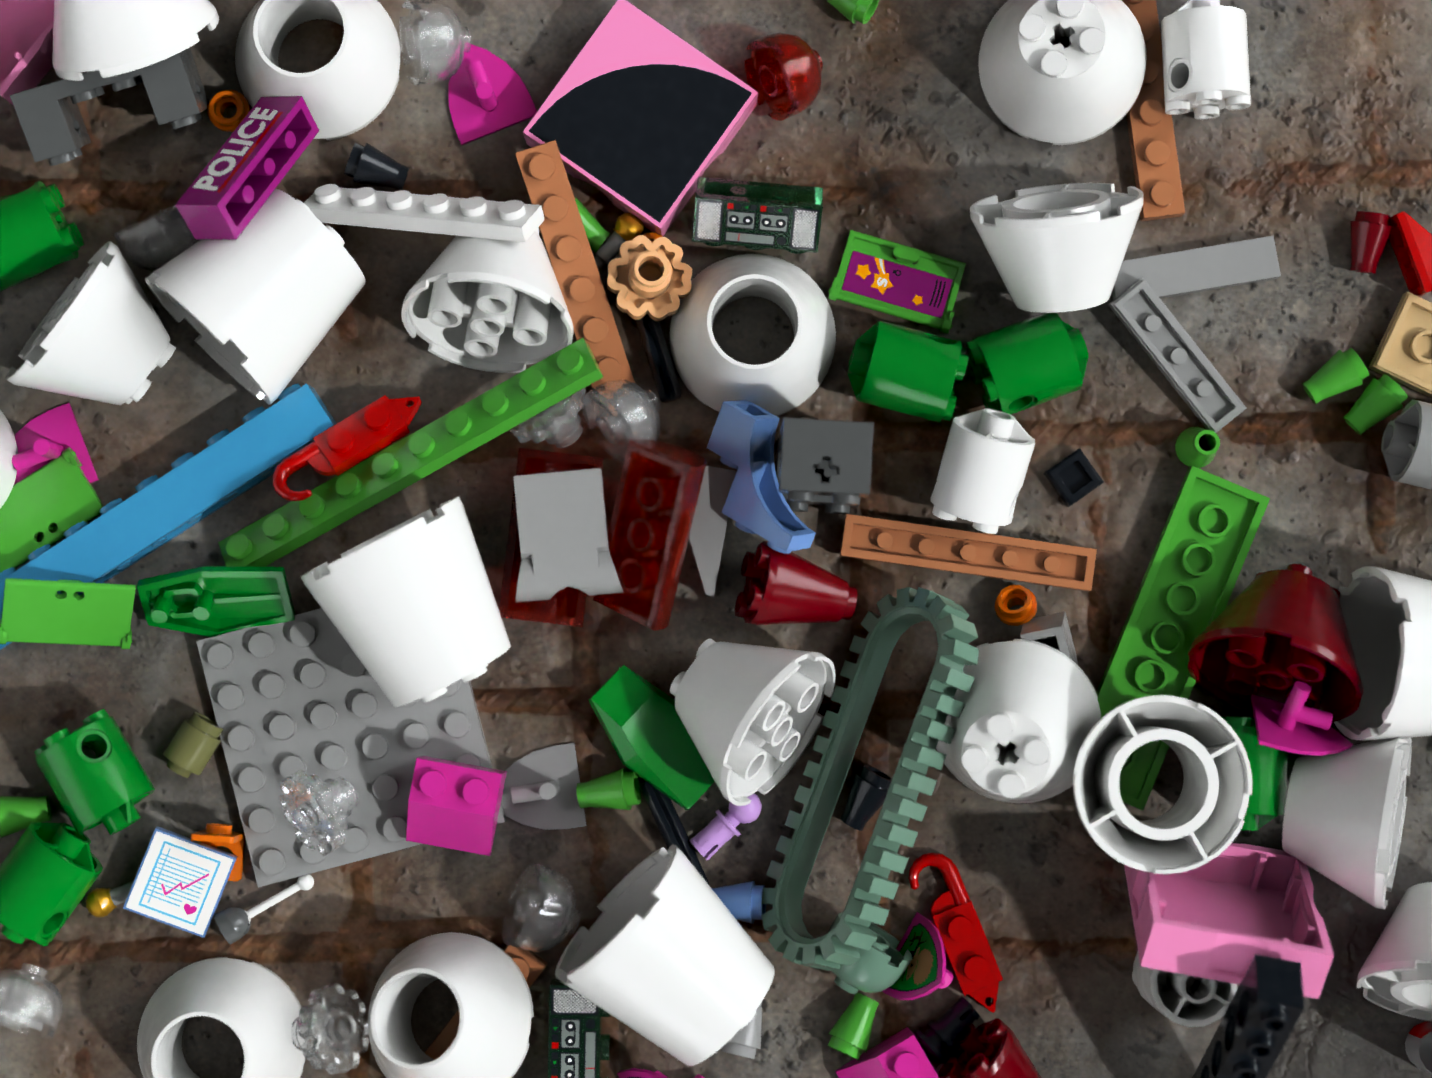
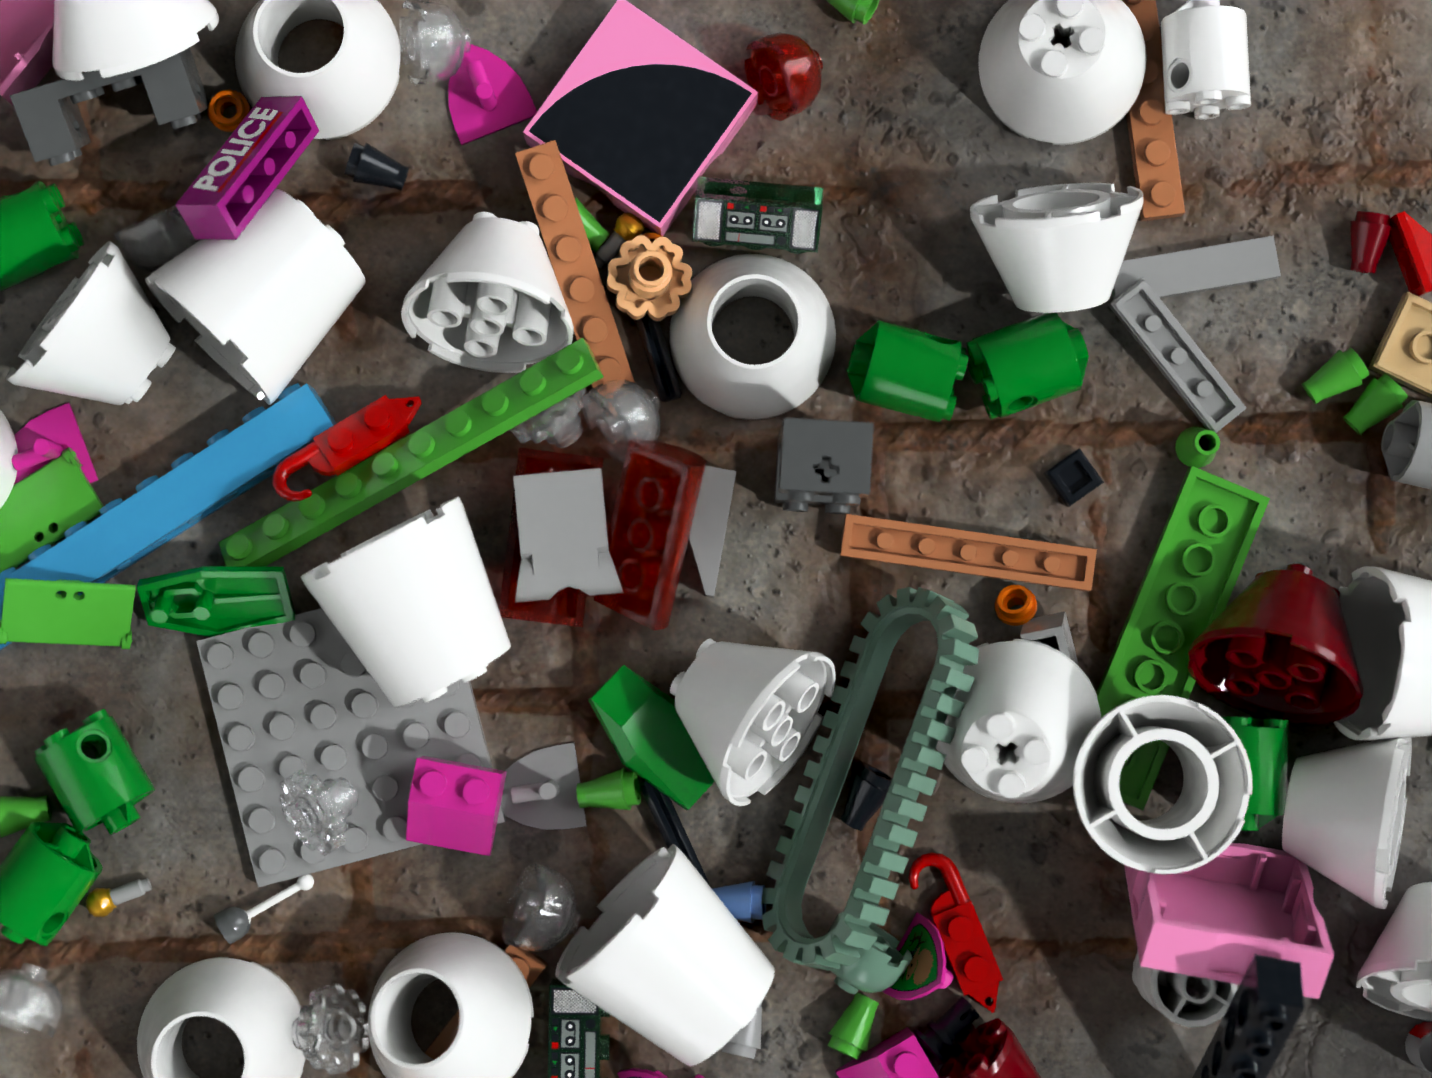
(180, 882): white tile -> none
(193, 745): olive brick -> none
(222, 835): orange bracket -> none
(426, 213): white plate -> none
(723, 826): lavender pin -> none
(745, 442): medium blue arch -> none
(791, 590): dark red cone -> none
(896, 286): door -> none
(982, 469): white cylinder -> none
(1296, 726): dark pink shield -> none

